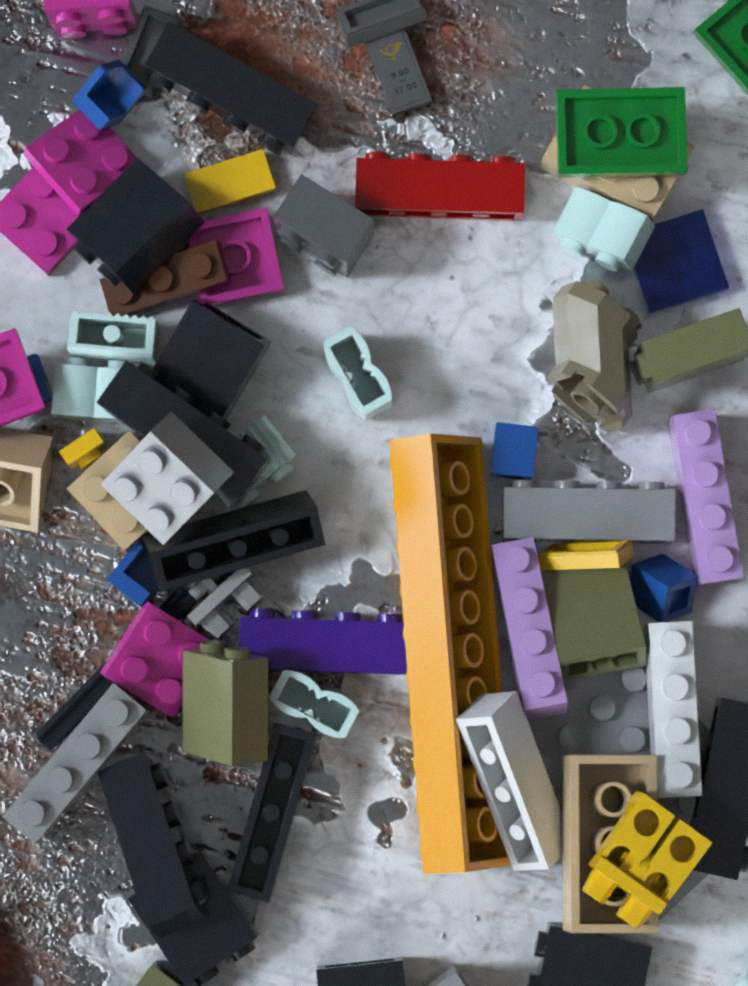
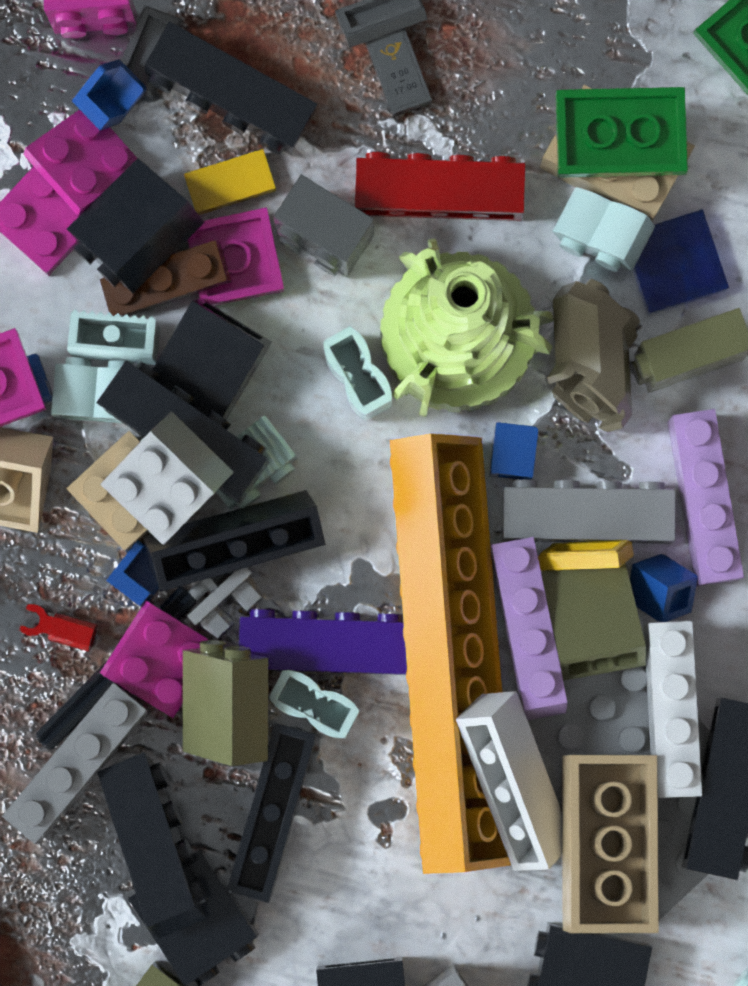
(62, 629): none -> red bar
(84, 450): yellow plate -> none
(452, 352): none -> yellowish green cone
(646, 858): yellow hips -> none

